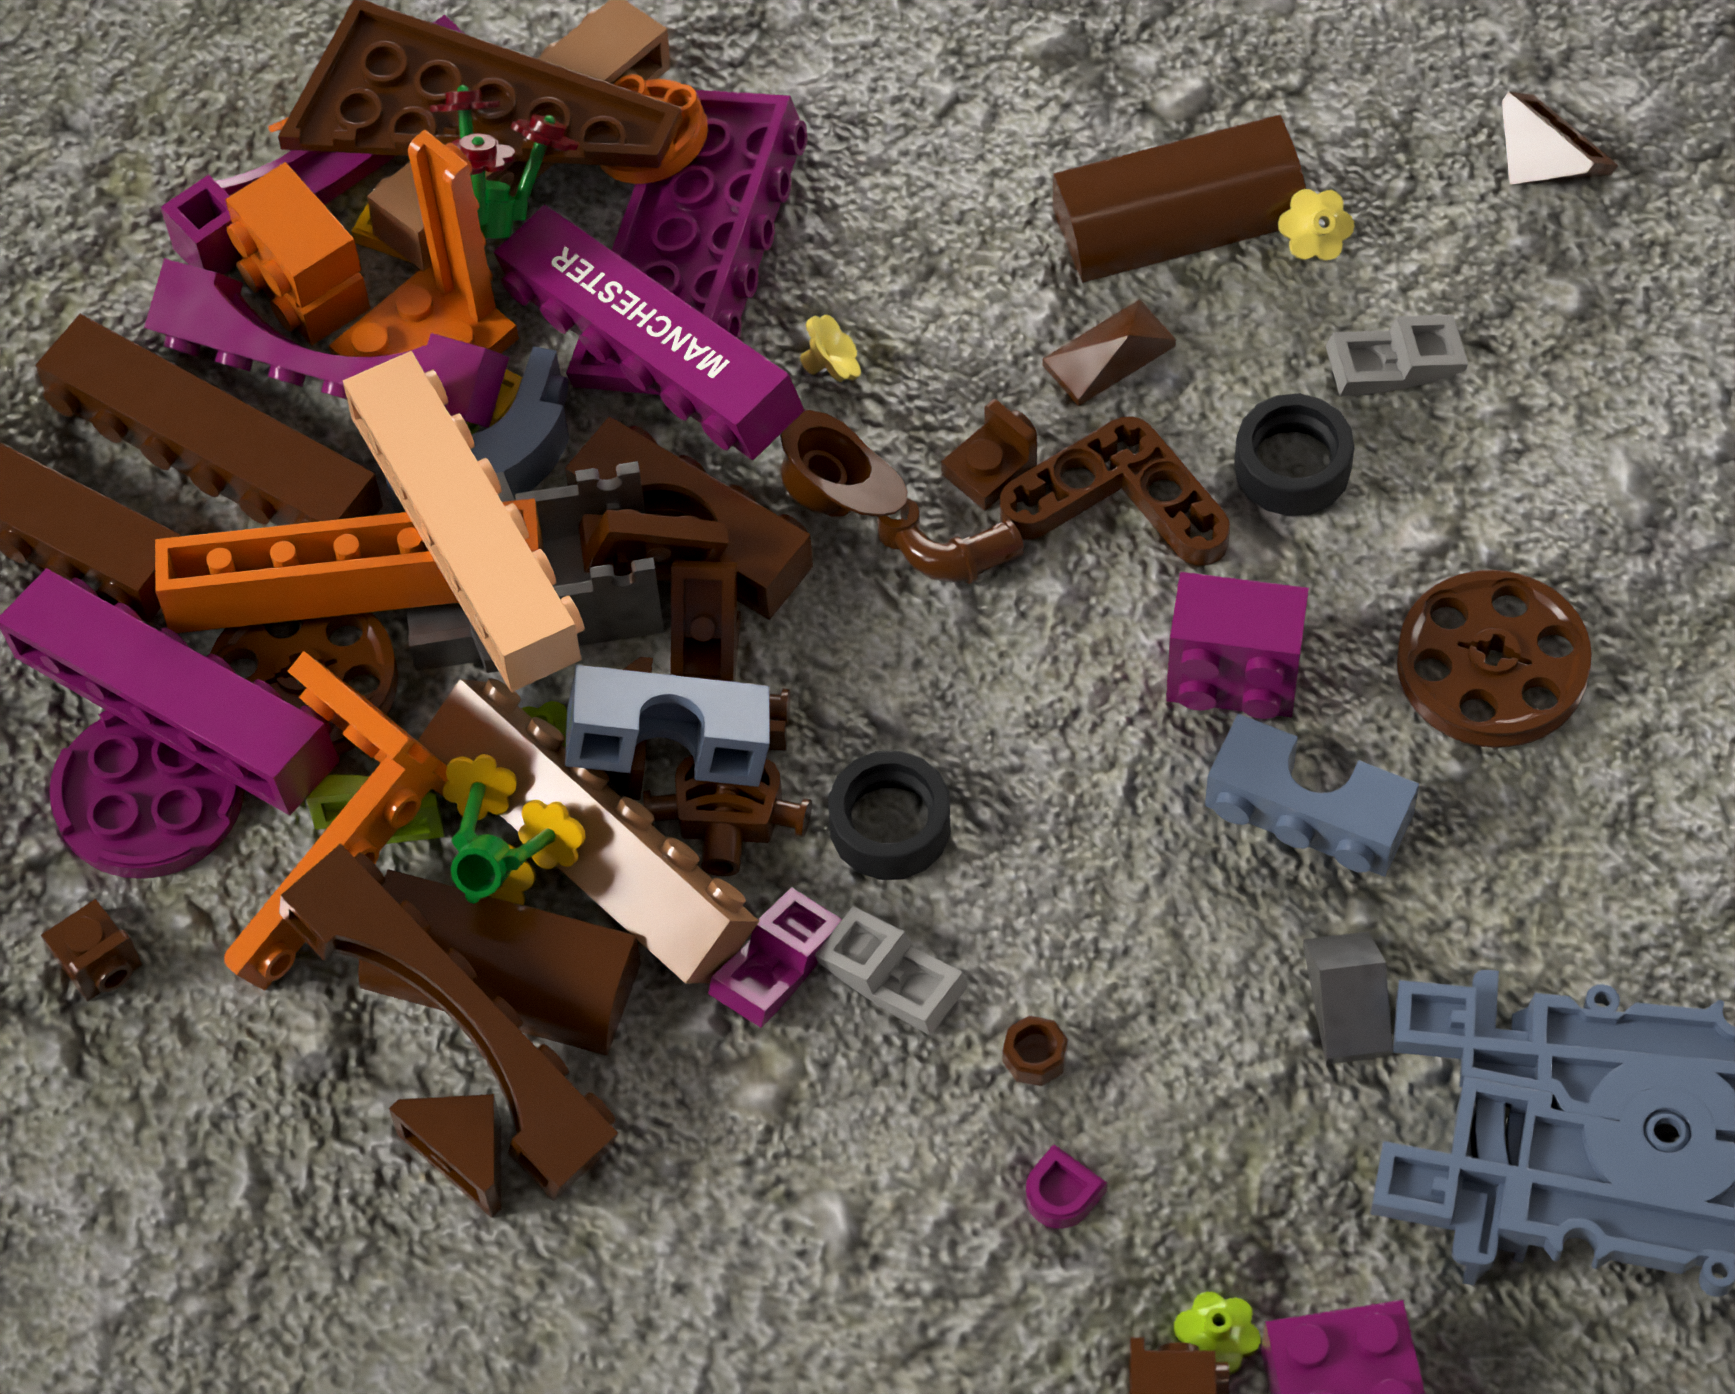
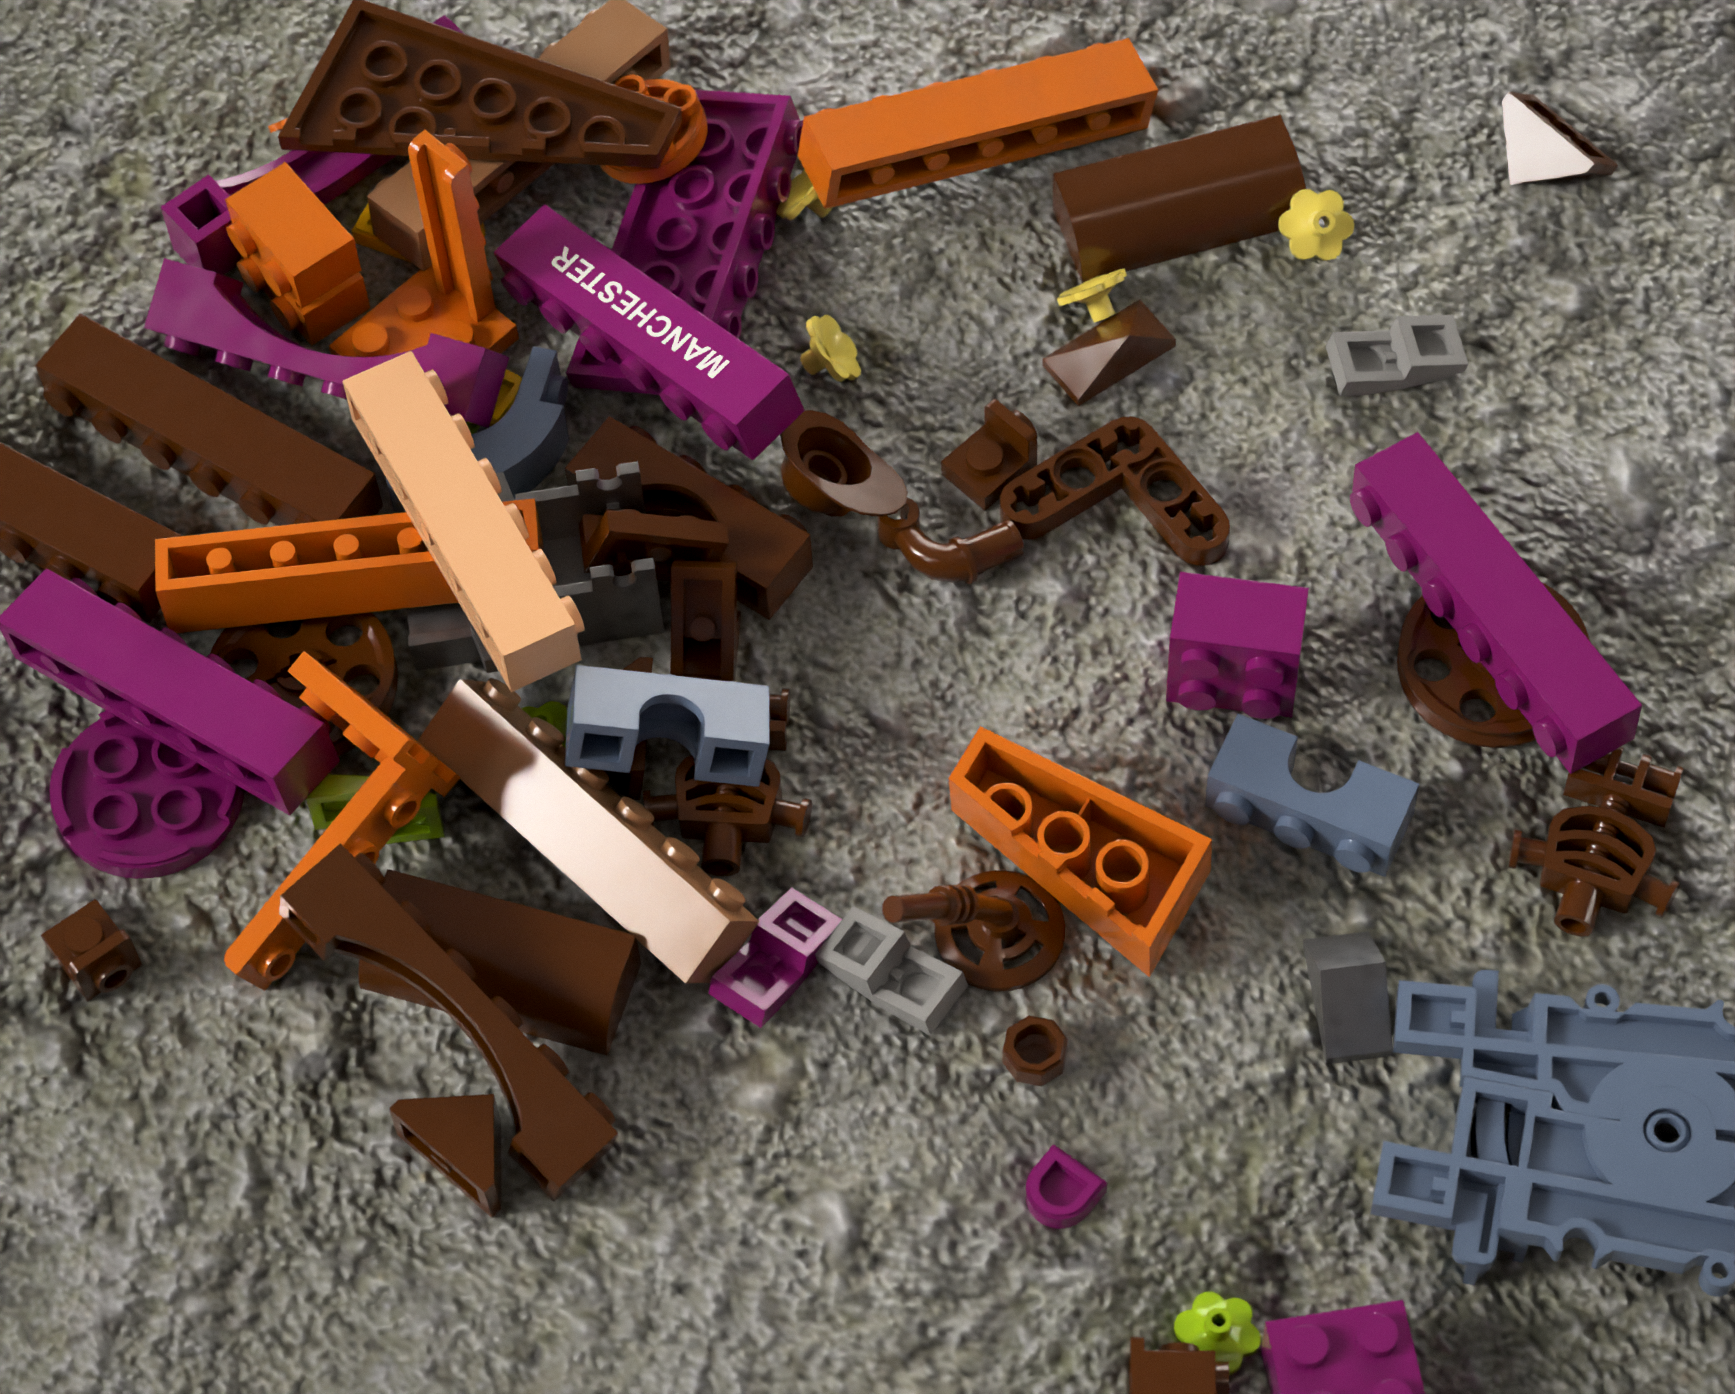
(487, 862): plant -> none
(496, 206): plant -> none
(801, 196): none -> light yellow plant
(889, 770): black tyre -> none
(976, 122): none -> orange brick
(993, 926): none -> reddish brown dish
(1086, 845): none -> orange wedge
(1095, 294): none -> light yellow plant
(1302, 415): black tyre -> none
(1494, 604): none -> magenta brick
(1599, 852): none -> reddish brown piece

